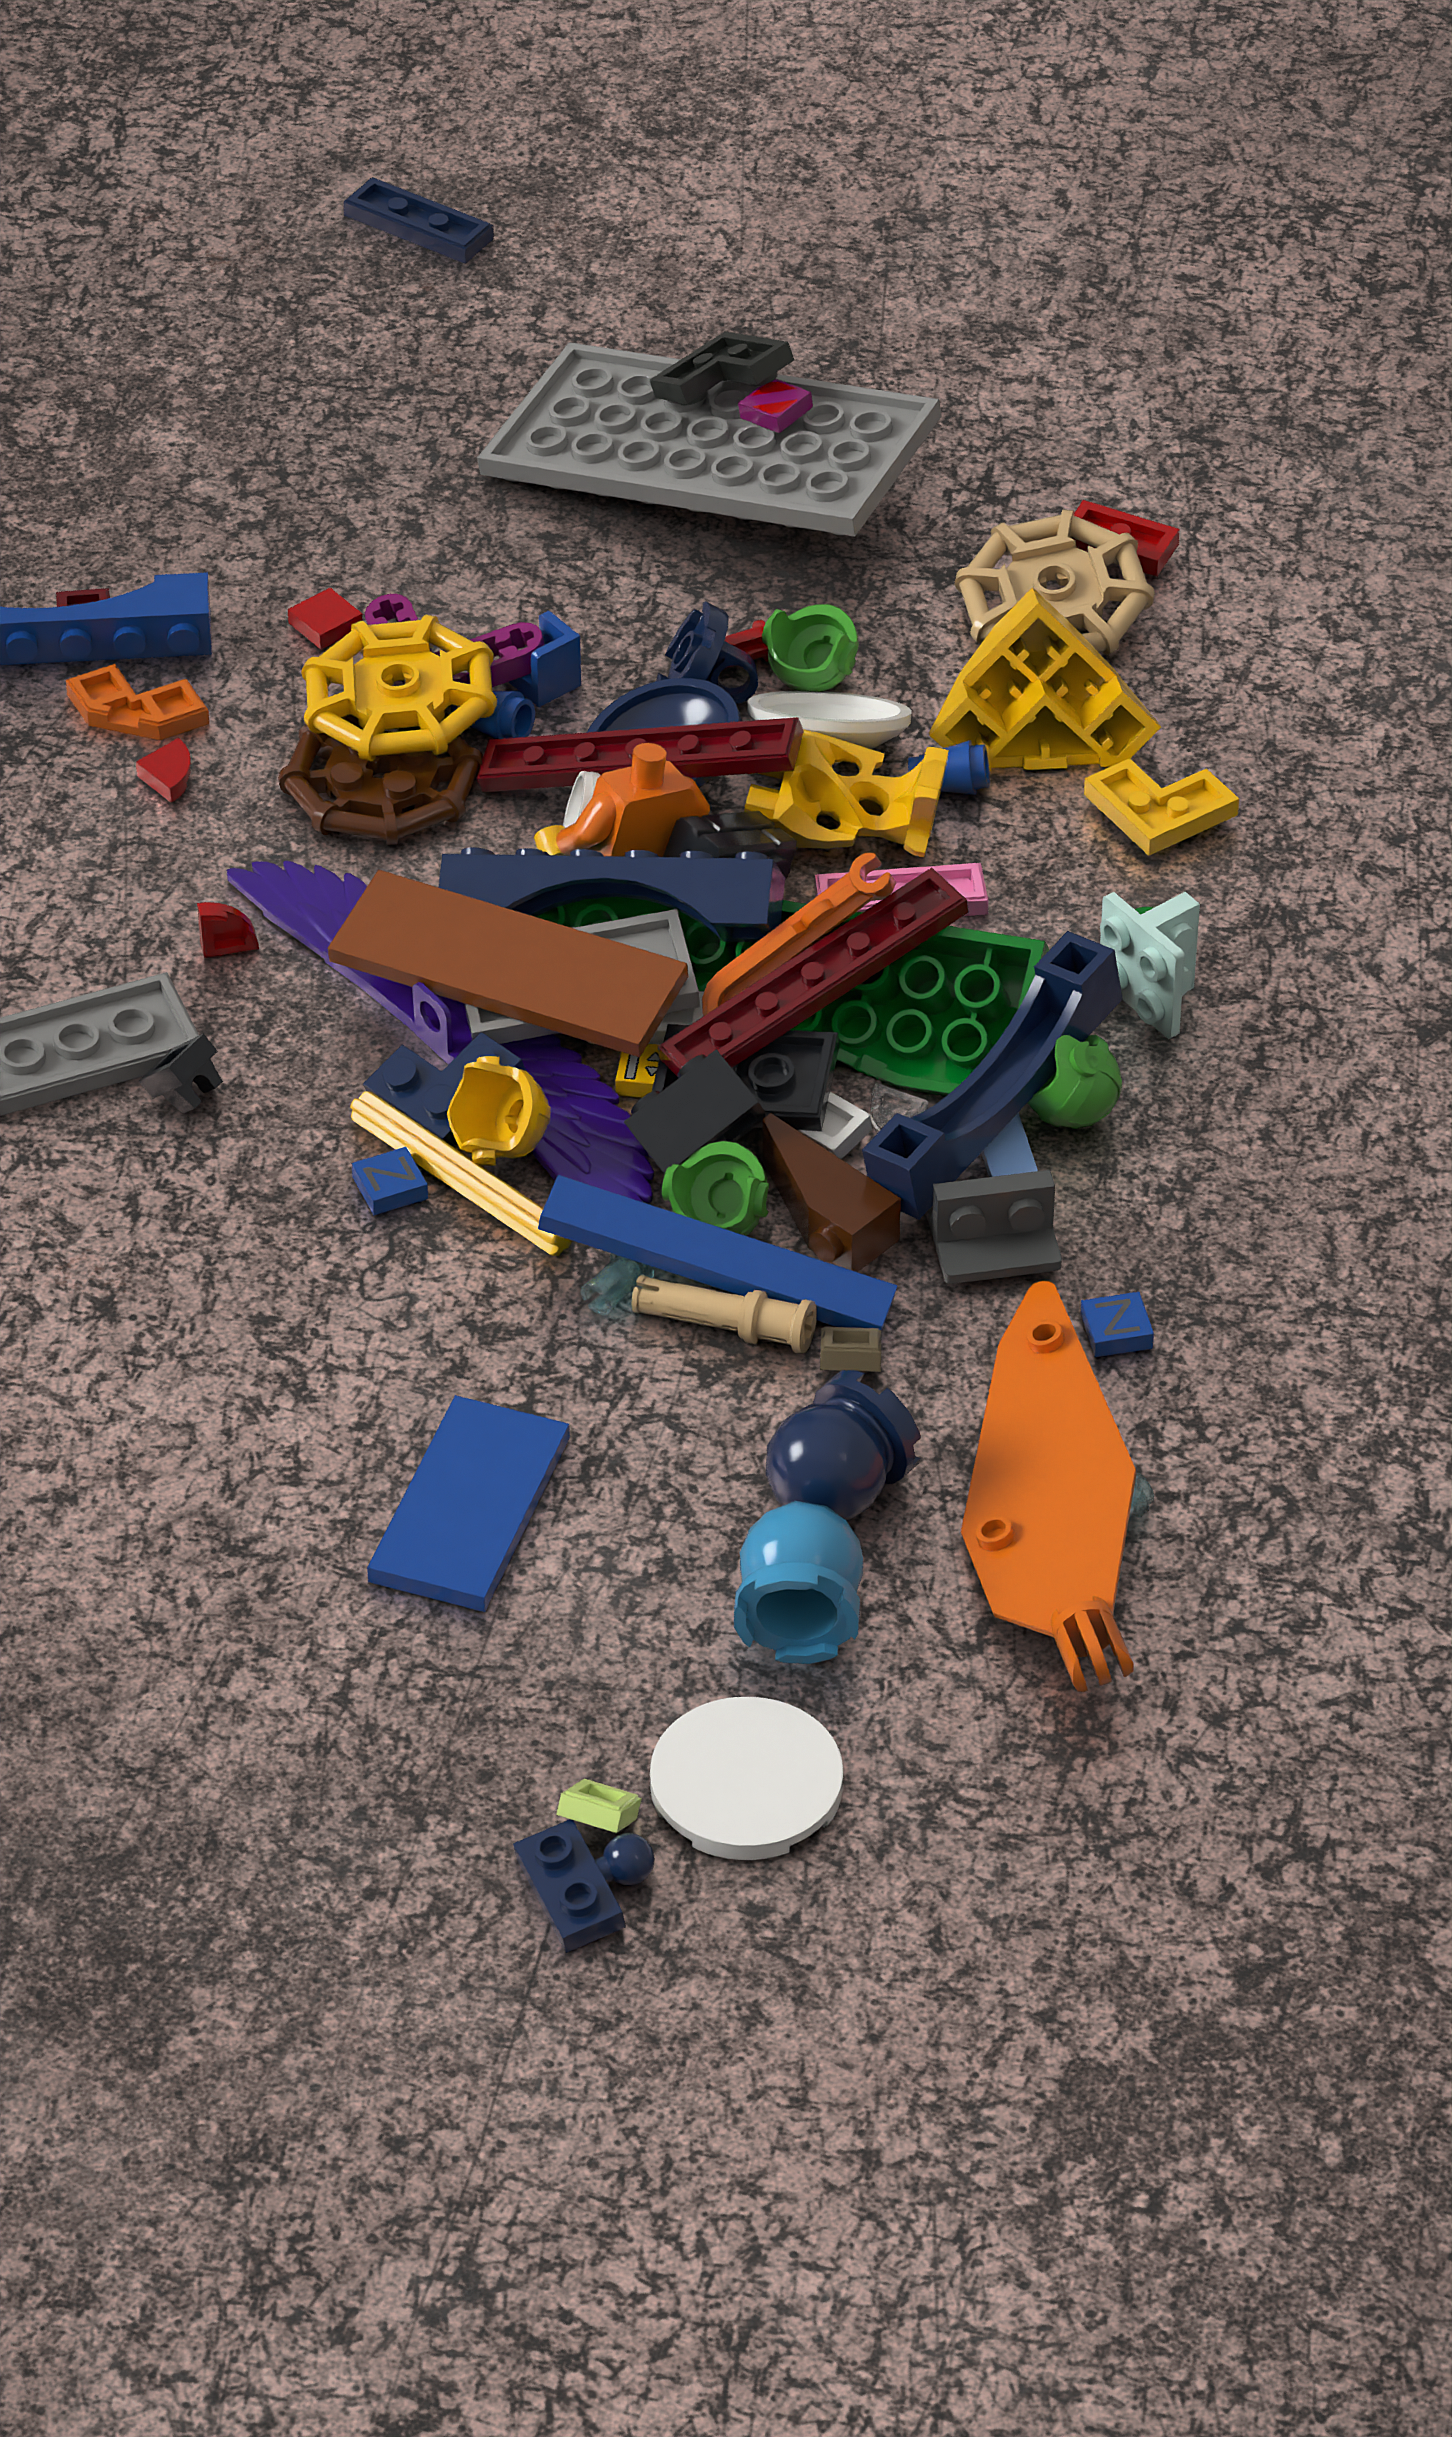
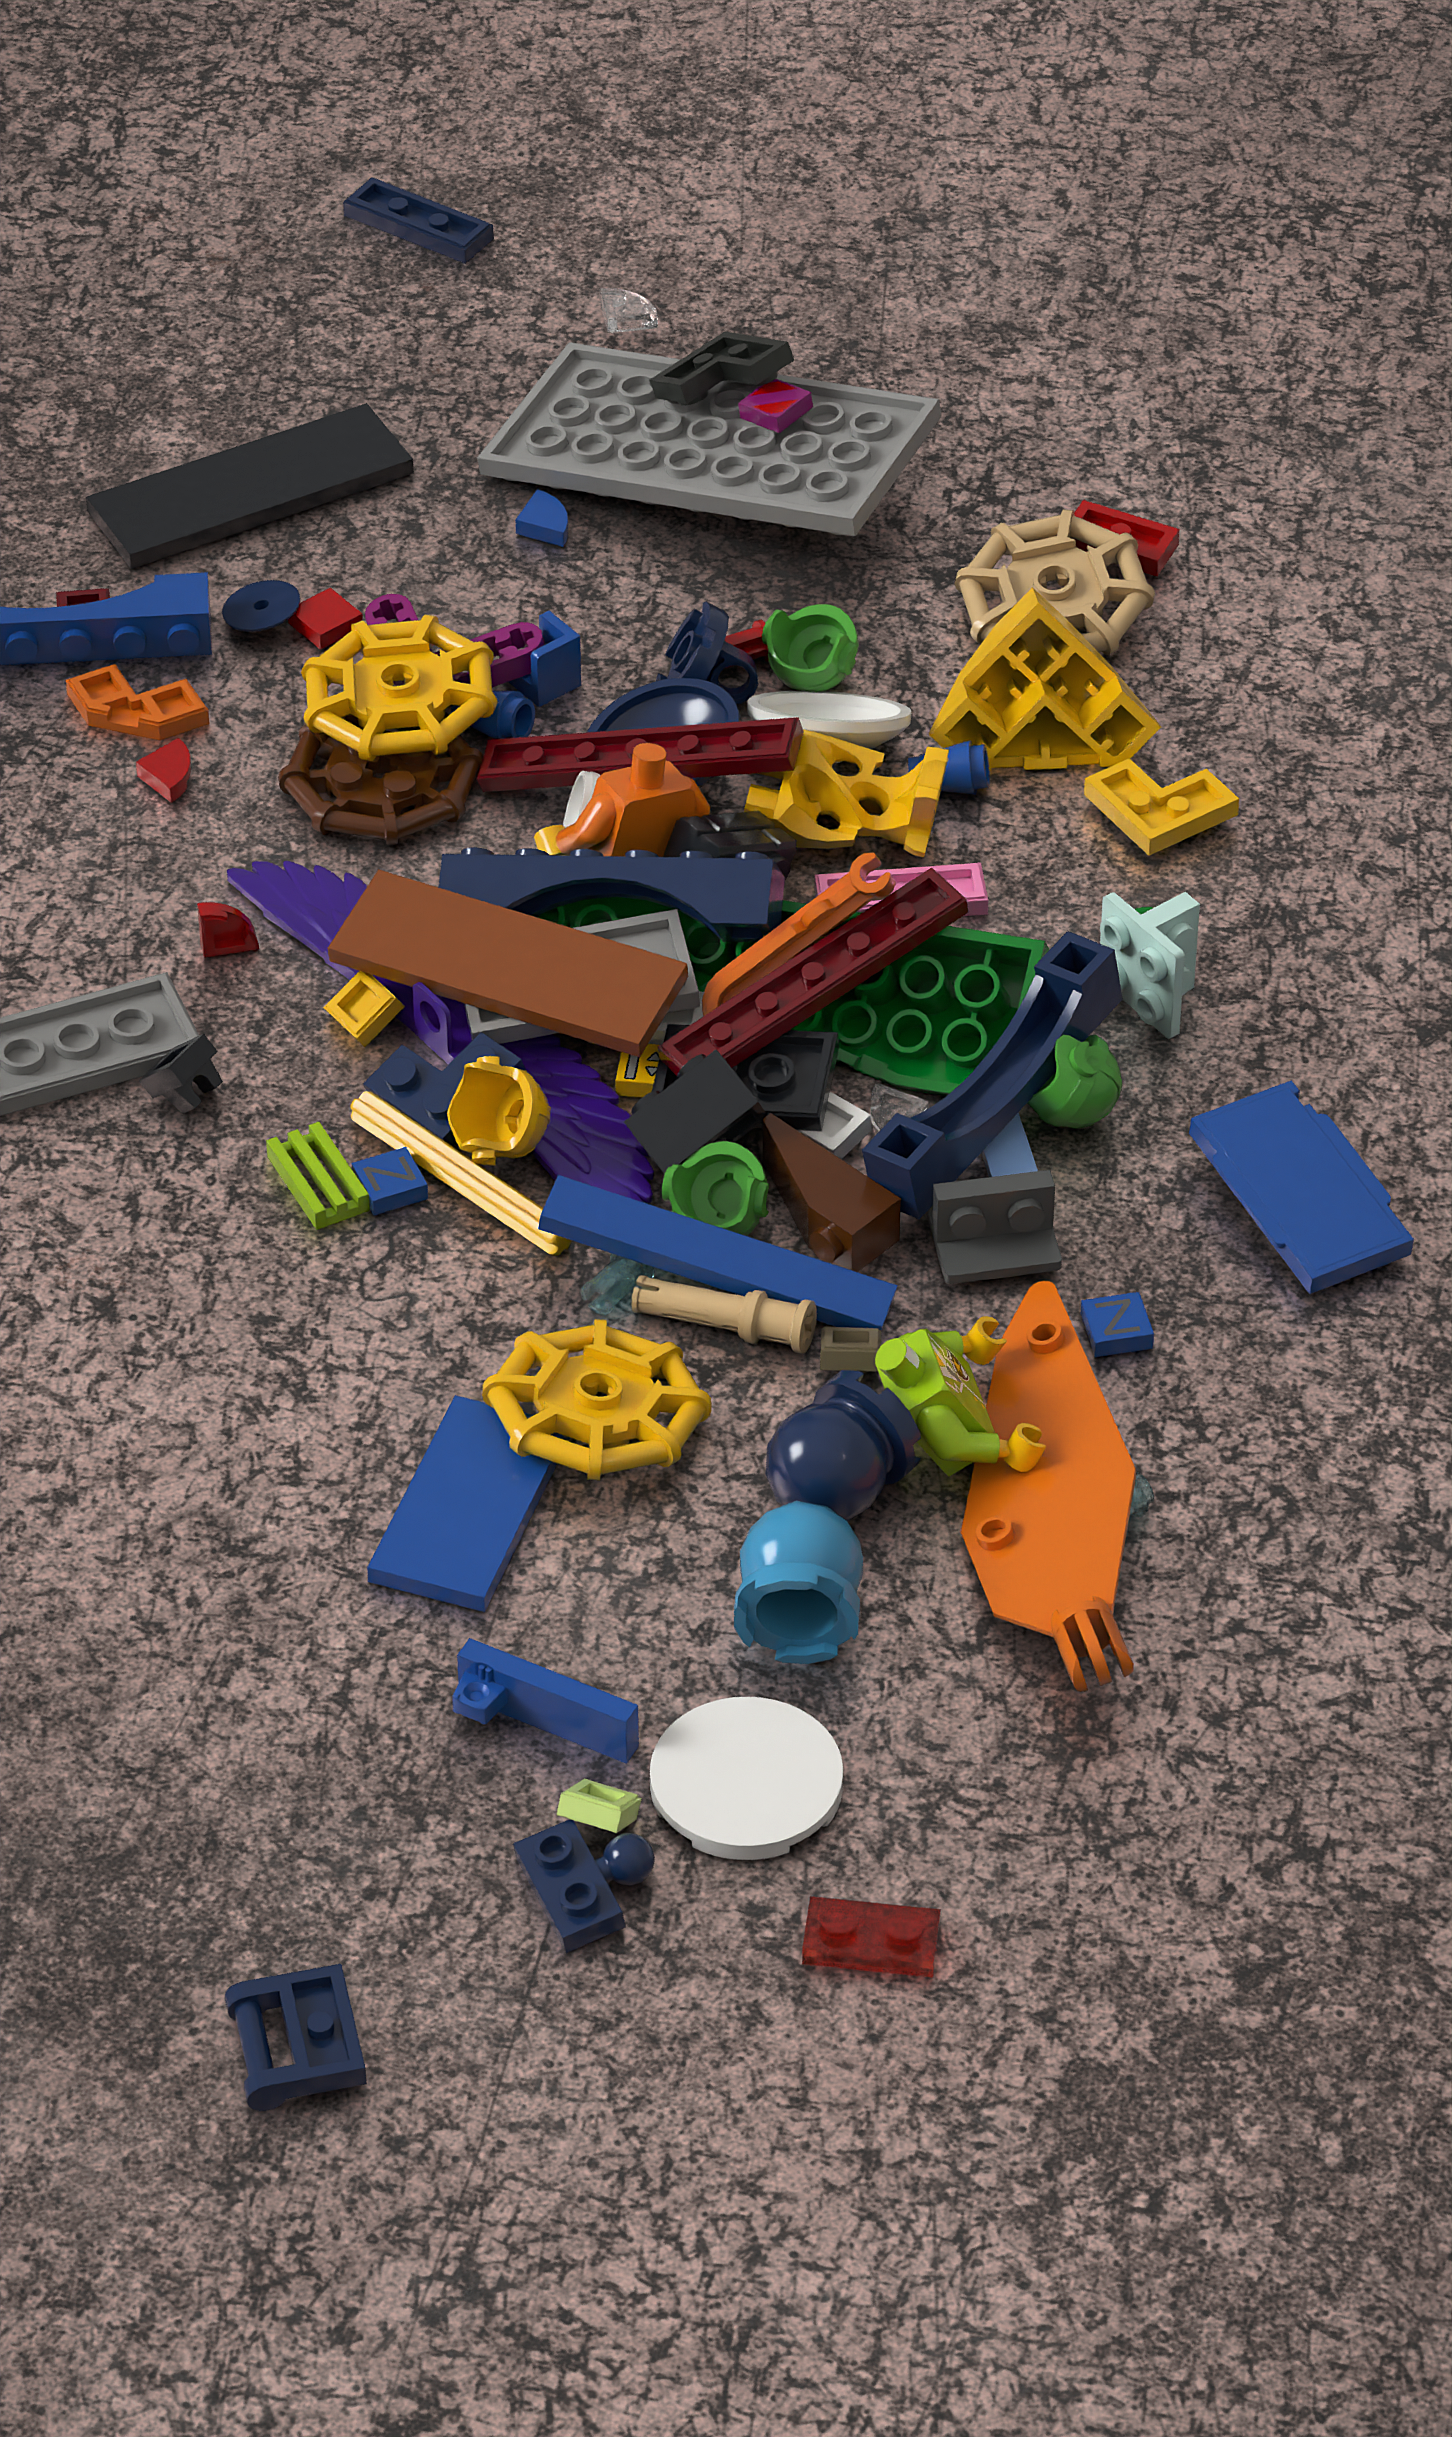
(249, 485): none -> black tile
(261, 605): none -> dark blue piece
(303, 1146): none -> lime tile
(317, 2028): none -> dark blue plate
(364, 1007): none -> yellow tile
(543, 519): none -> blue tile
(544, 1699): none -> blue hinge
(567, 1402): none -> yellow plate
(627, 311): none -> clear tile
(871, 1936): none -> clear red plate
(945, 1400): none -> lime torso
(1302, 1186): none -> blue piece

